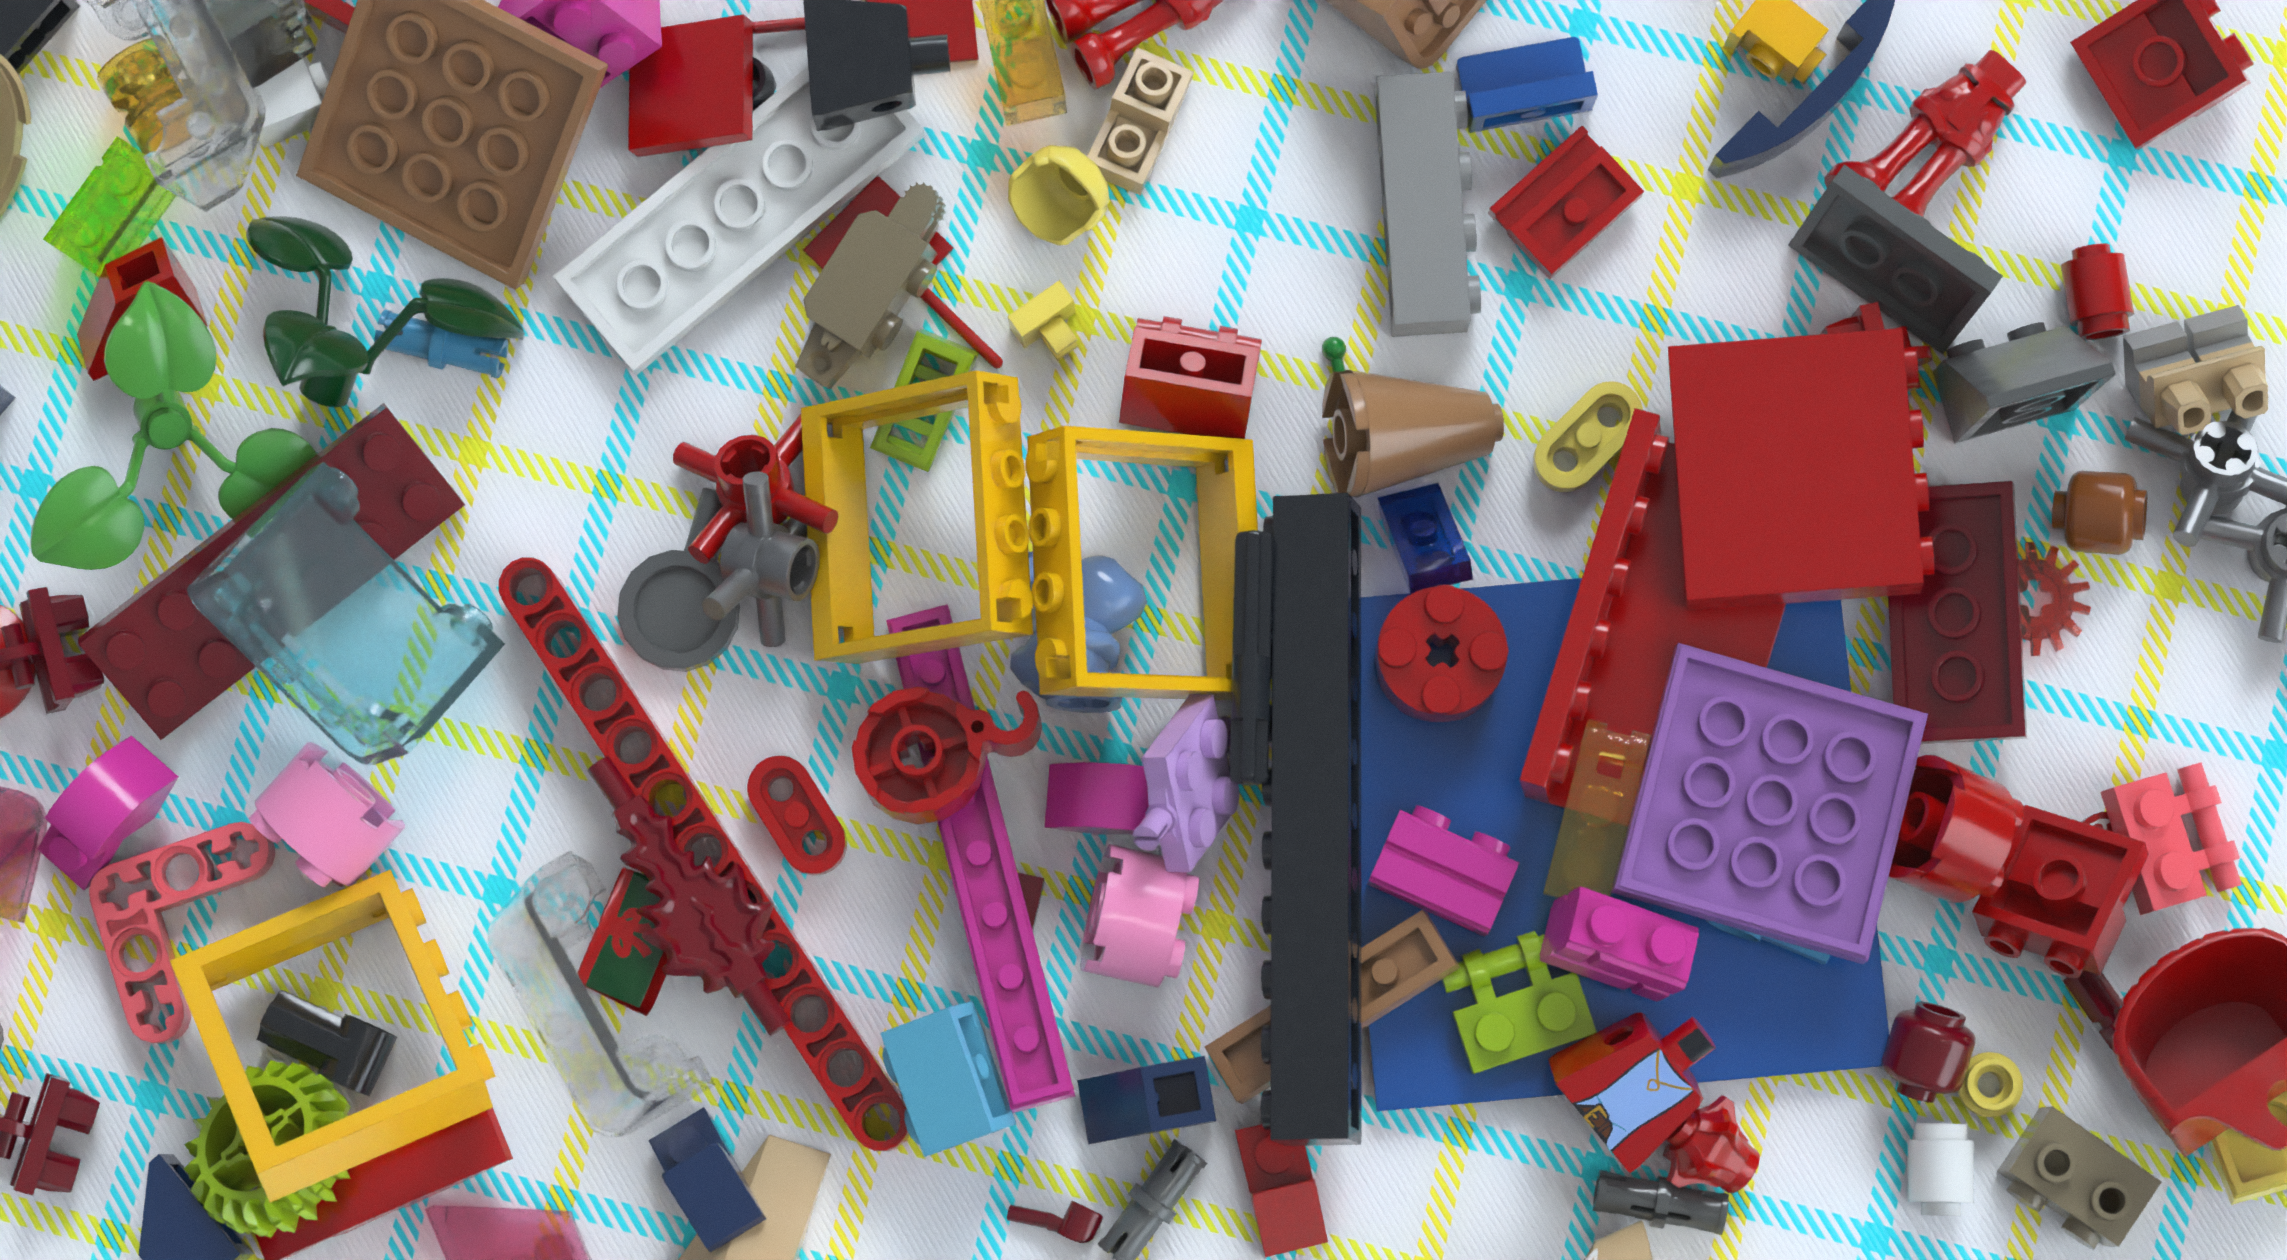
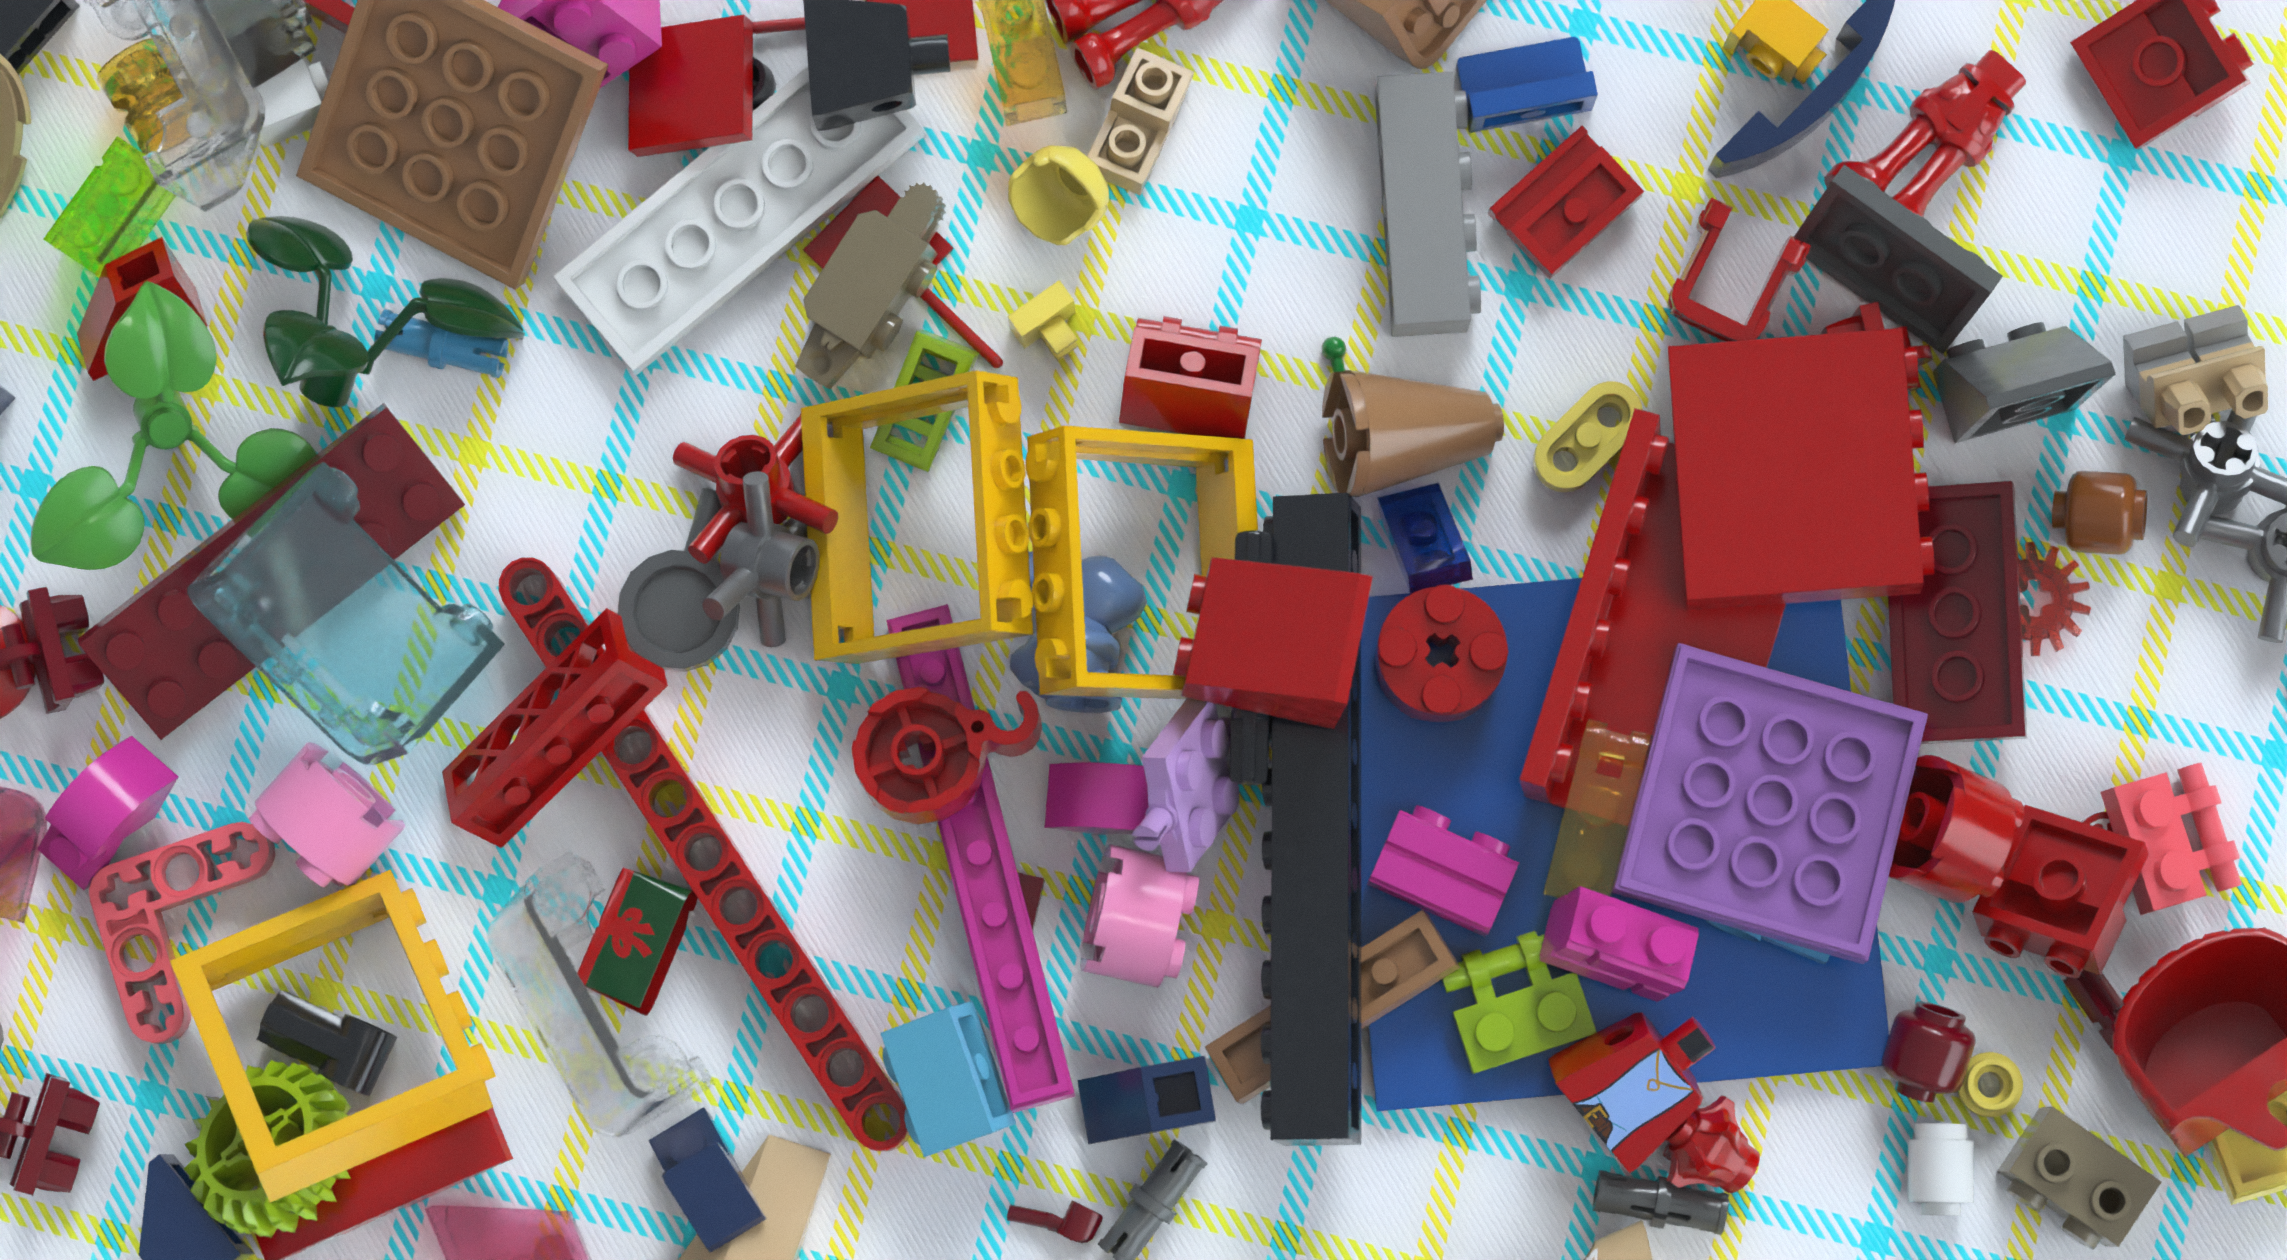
(554, 738): none -> red fence
(701, 918): dark red piece -> none
(798, 816): red plate -> none
(1274, 639): none -> red slope
(1281, 1192): red slope -> none
(1710, 224): none -> red piece
(2097, 292): red brick -> none

